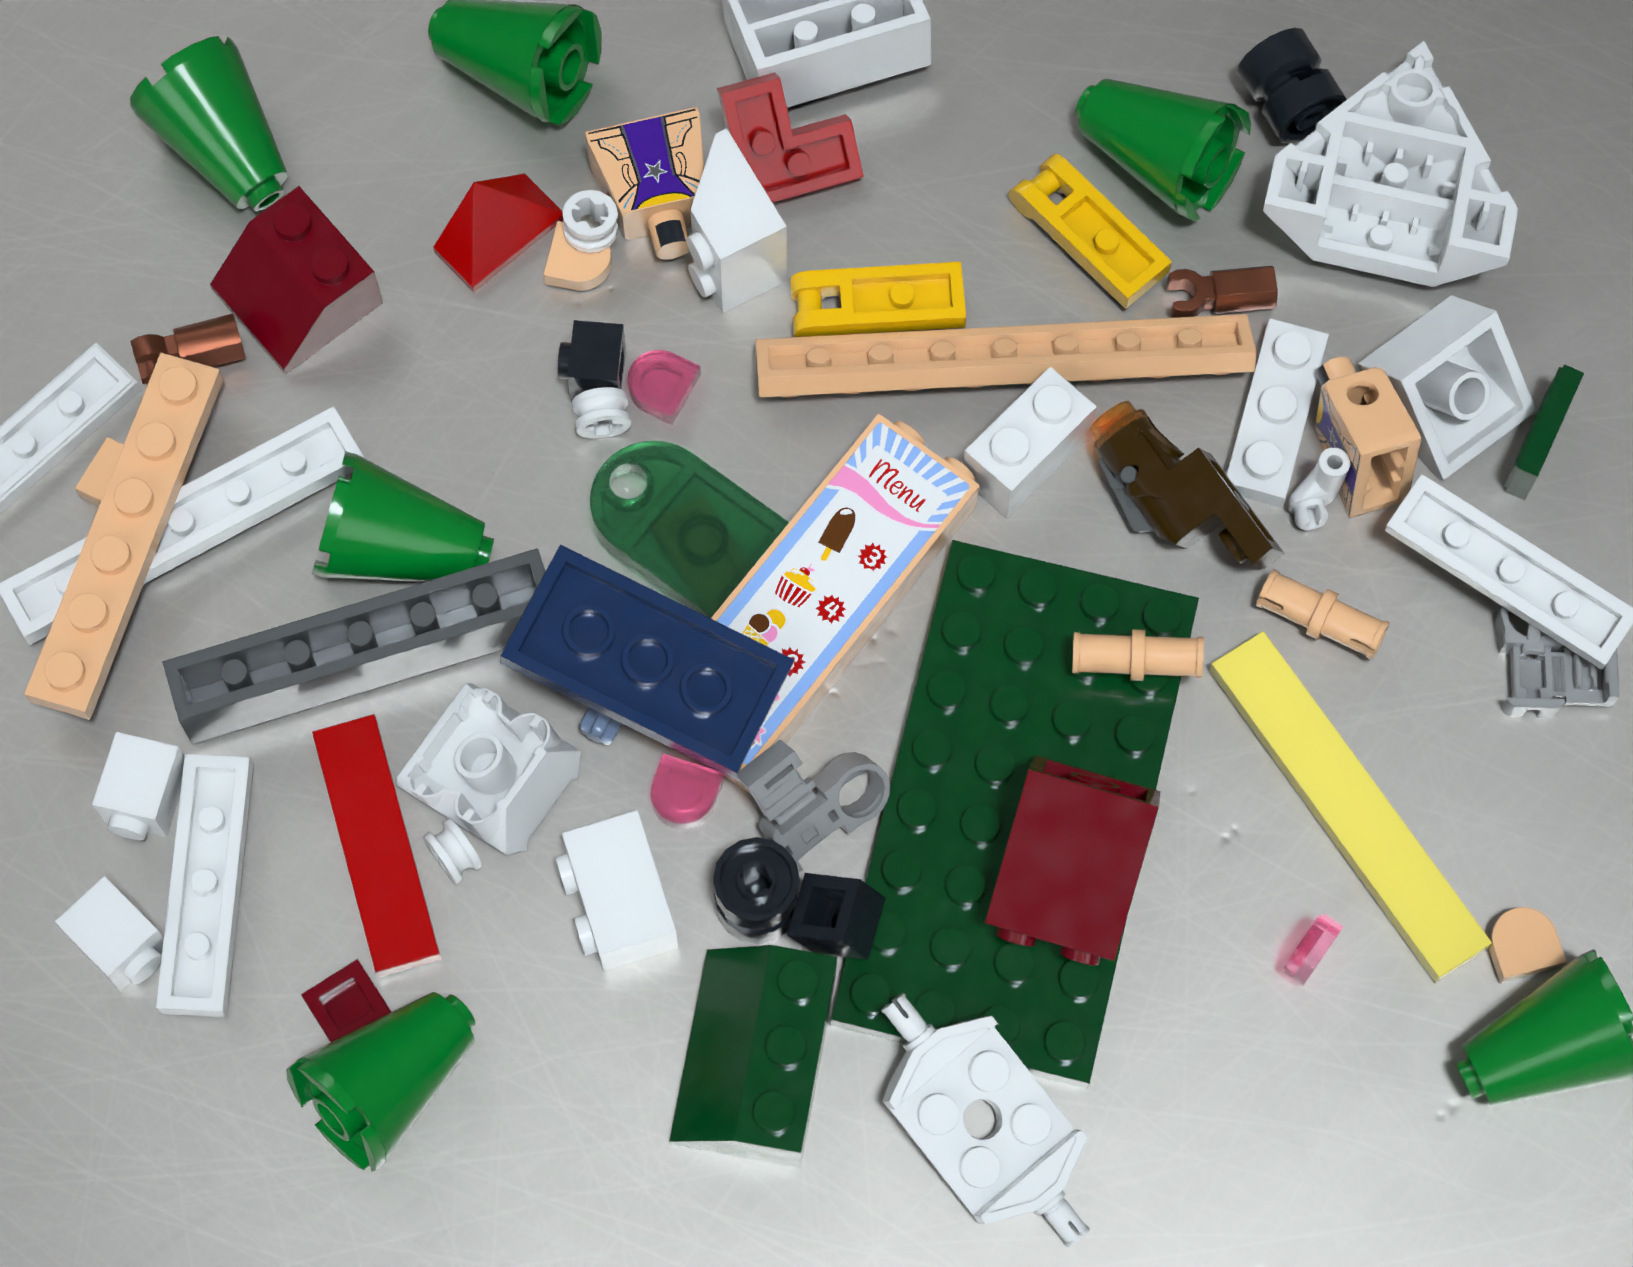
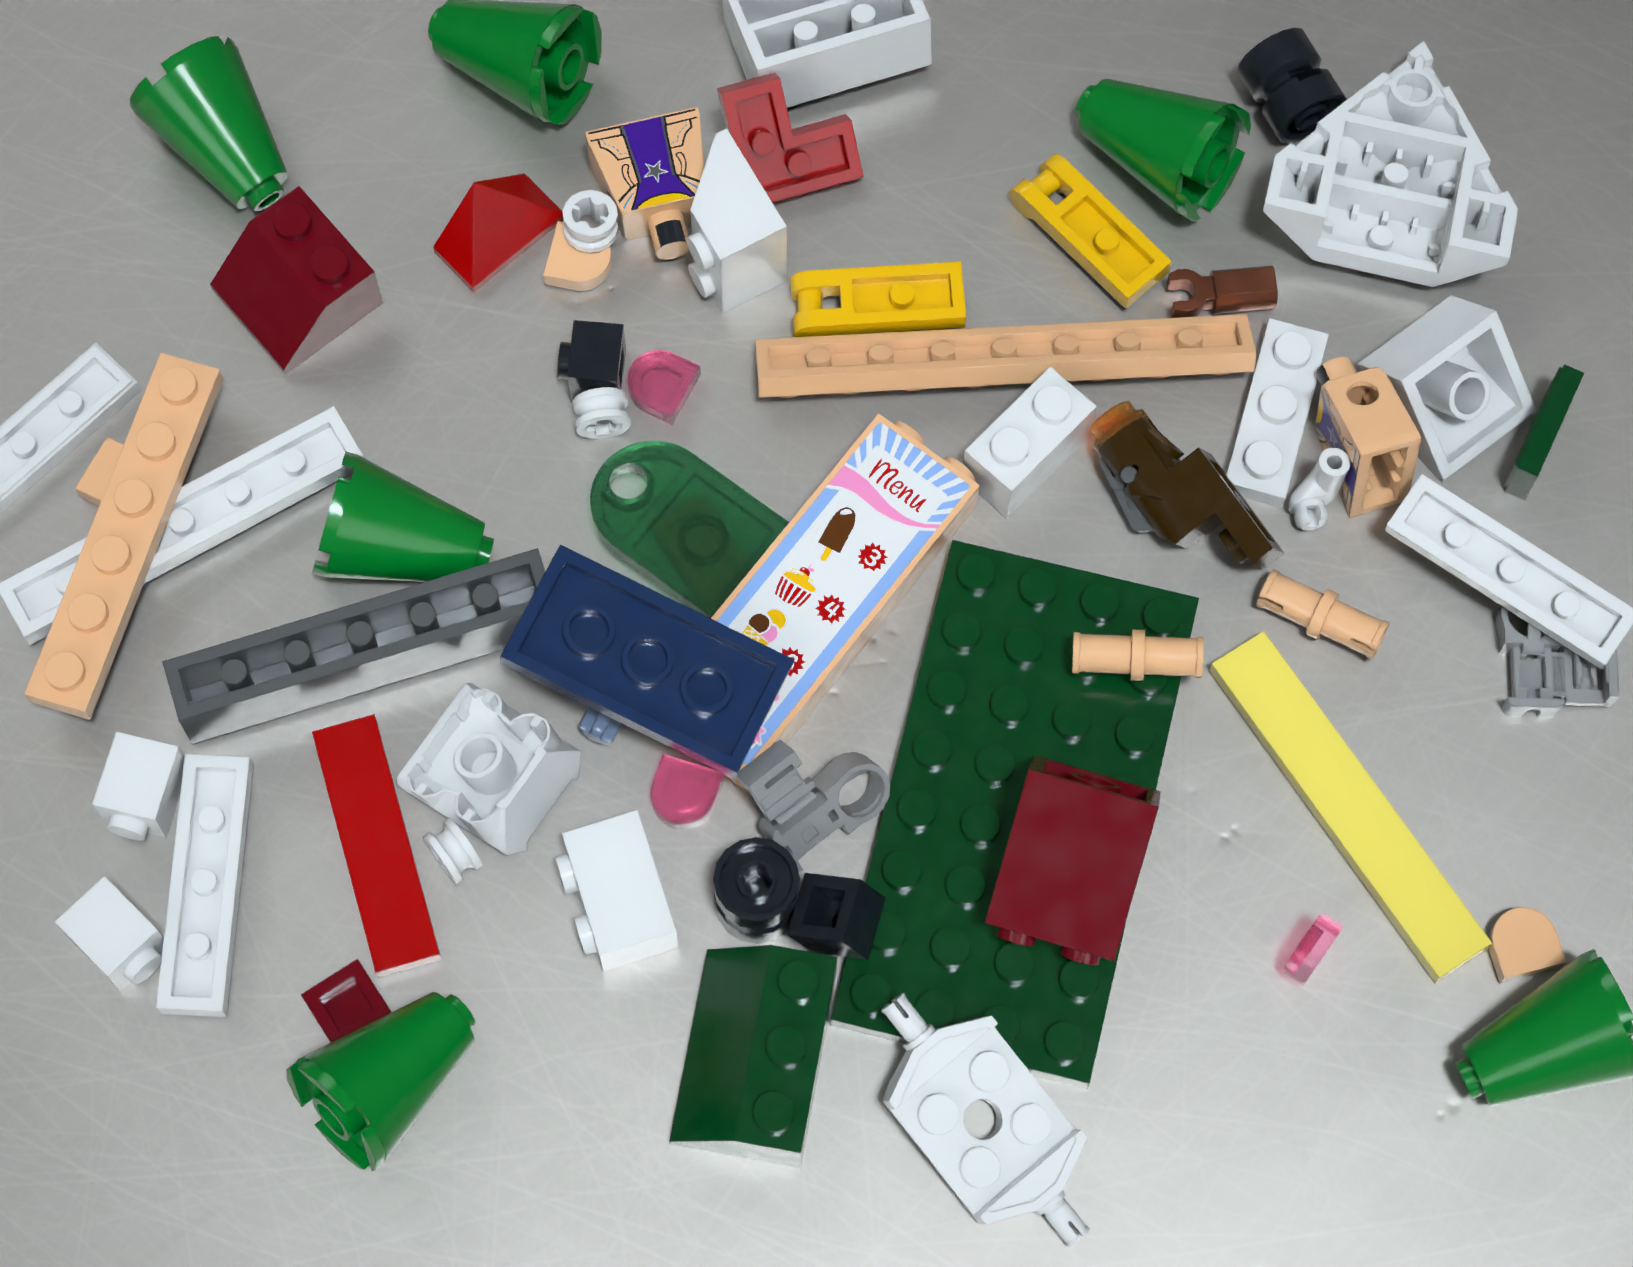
(203, 342): copper bar -> none

